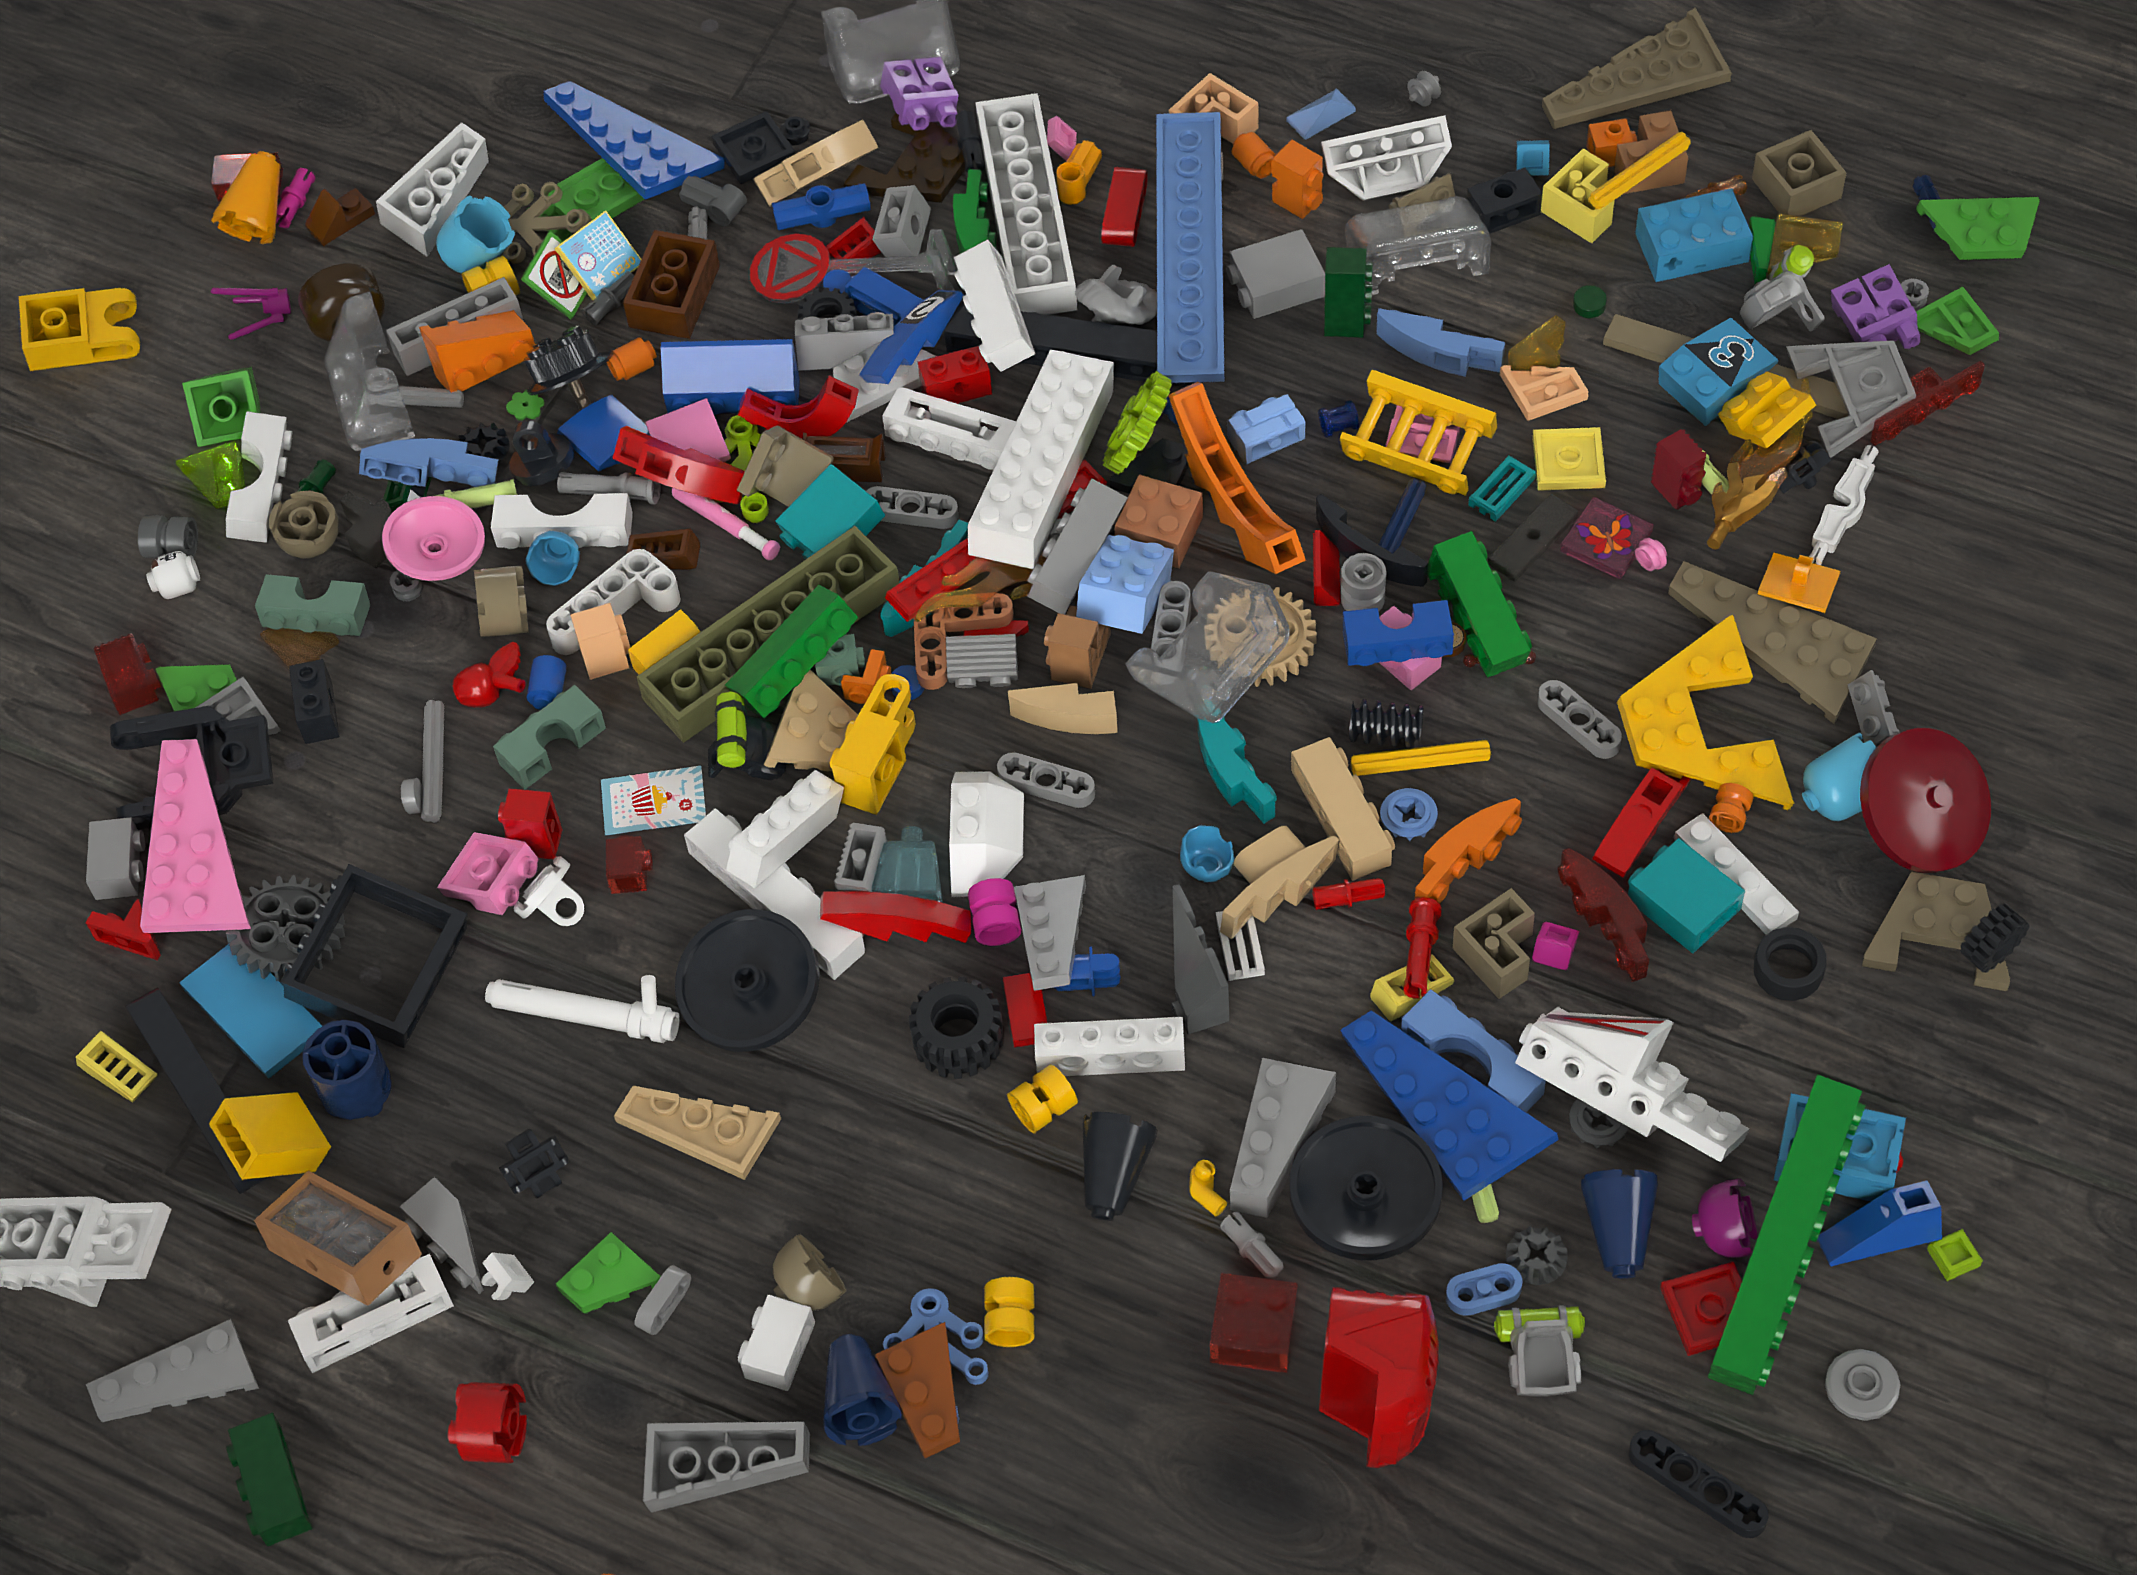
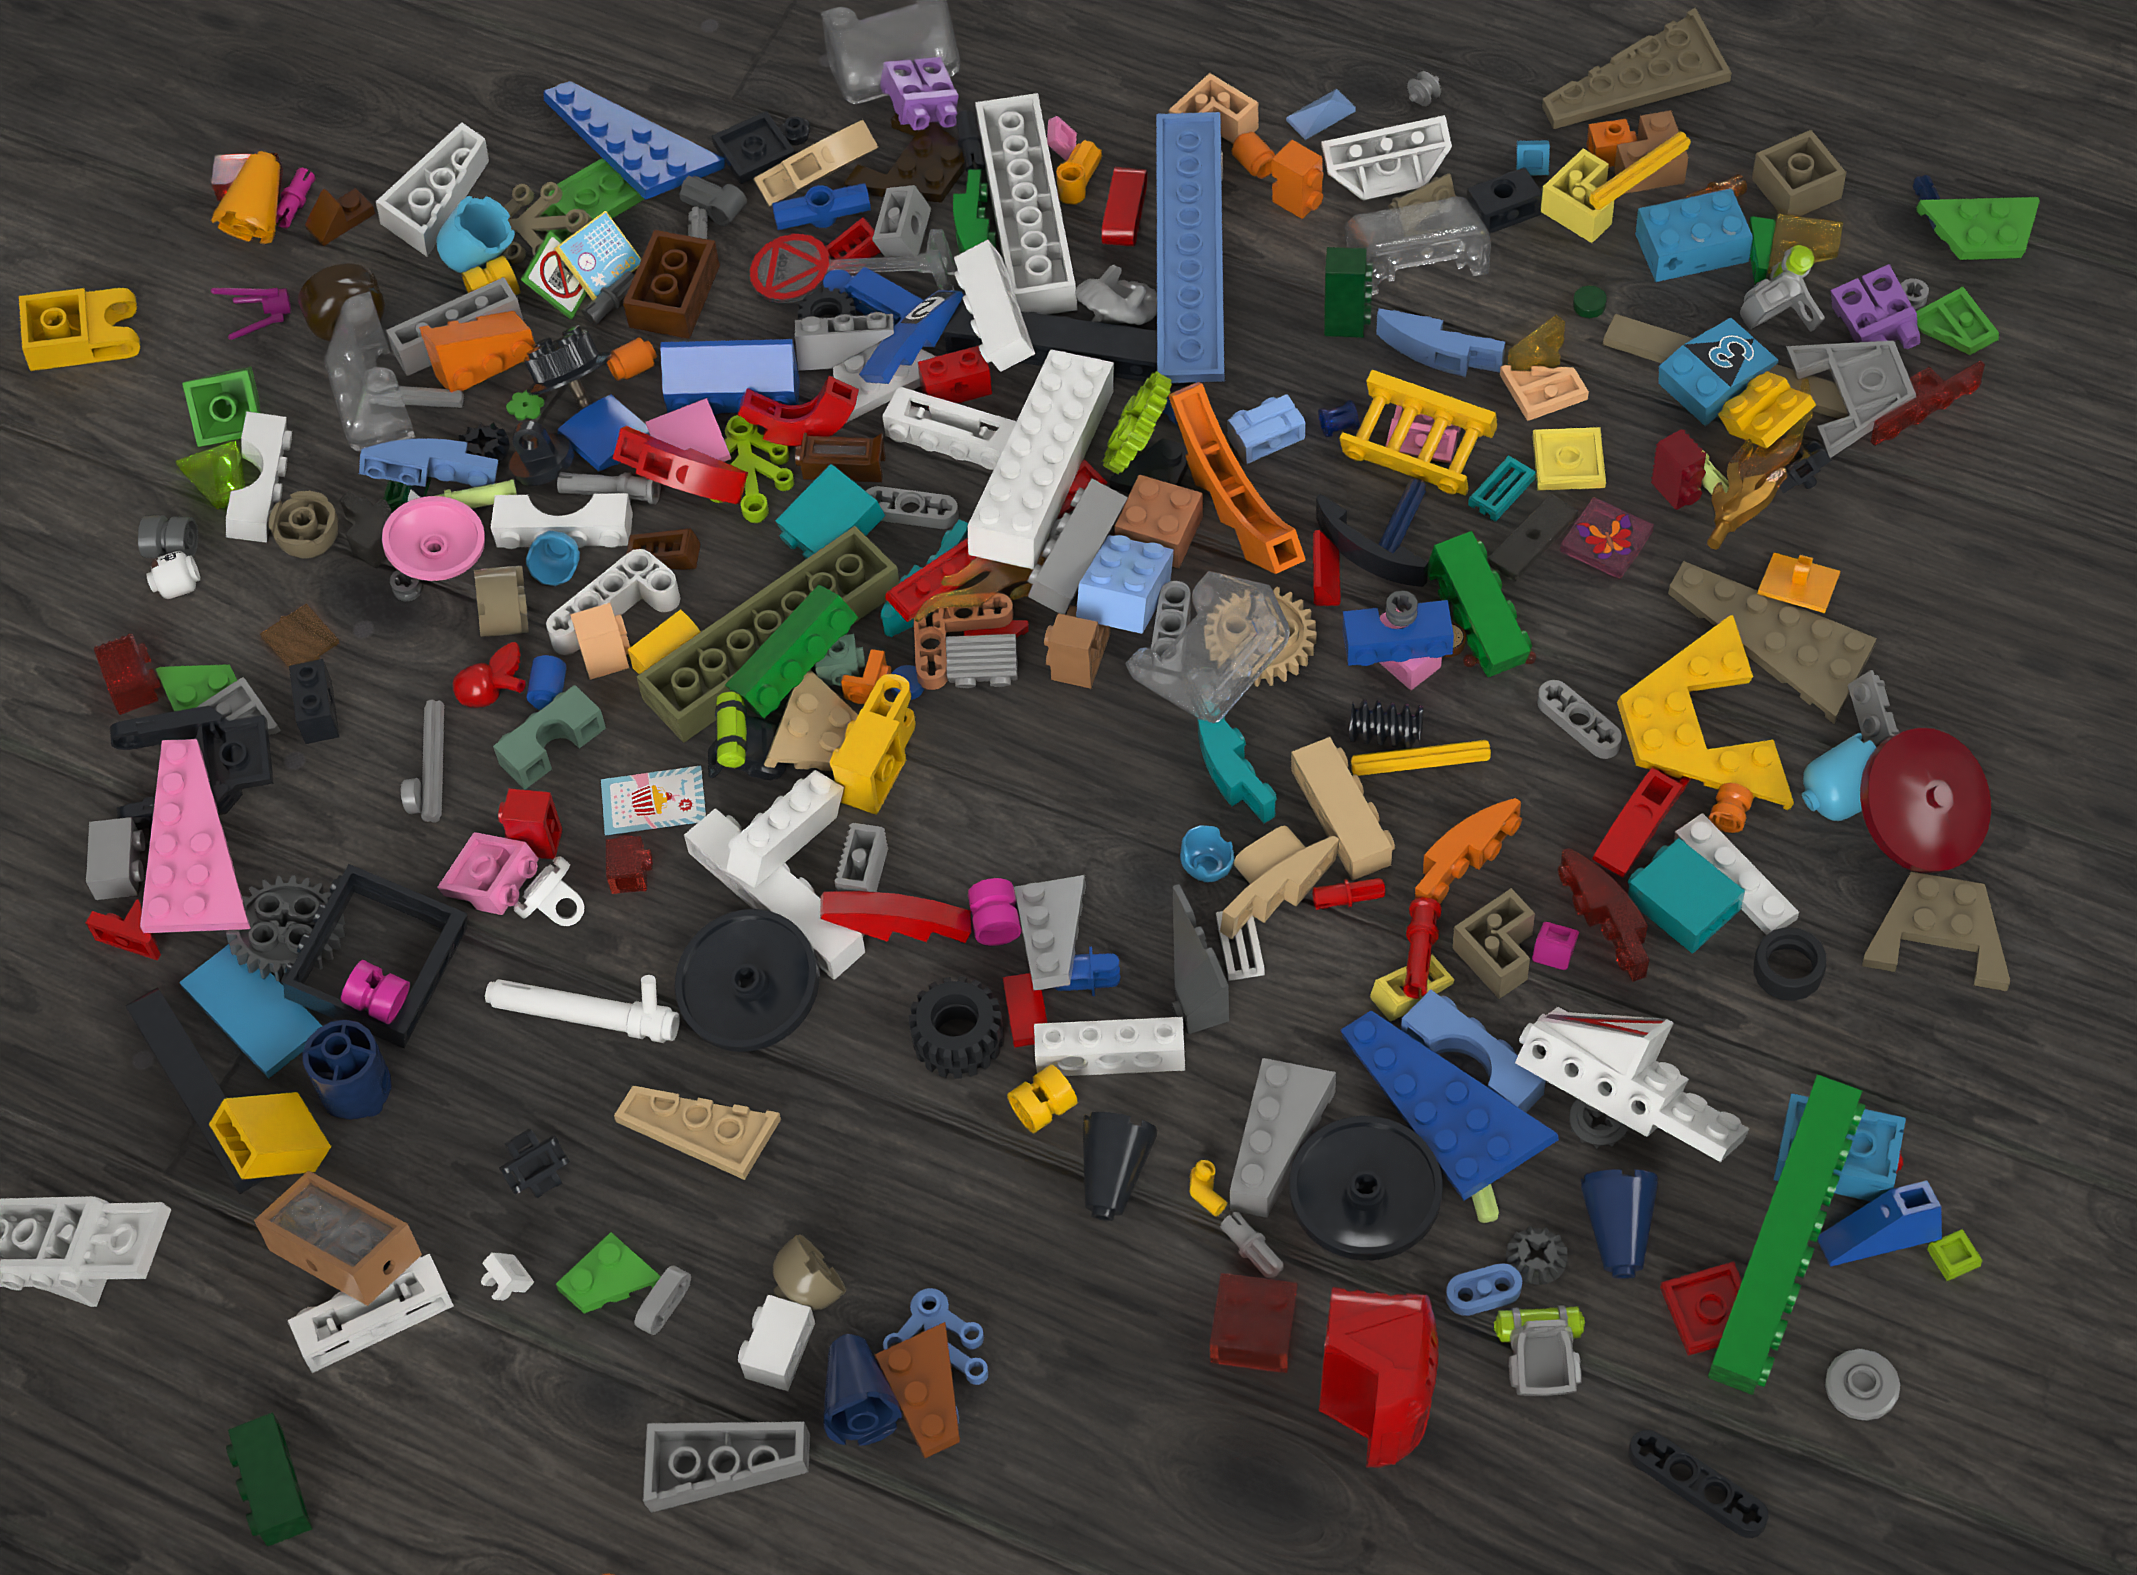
(101, 1043): light yellow slope -> none
(188, 1370): light grey wing -> none
(318, 477): dark green axle -> none
(338, 611): sand green arch -> none
(377, 993): none -> dark pink wheel
(443, 1225): light grey slope -> none
(488, 1422): red brick -> none
(723, 518): bright pink piece -> none
(783, 466): dark tan bracket -> none
(909, 867): clear light blue torso -> none
(983, 829): white wedge -> none
(1008, 1315): yellow wheel -> none
(1053, 792): light grey beam -> none
(1065, 709): tan slope -> none
(1276, 274): light grey brick -> none
(1363, 582): light grey wheel -> none
(1401, 618): none -> dark grey bush
(1404, 801): medium blue gear -> none
(1651, 554): bright pink plate -> none
(1726, 1219): magenta cylinder -> none
(1851, 492): white piece -> none
(1994, 937): black tyre -> none

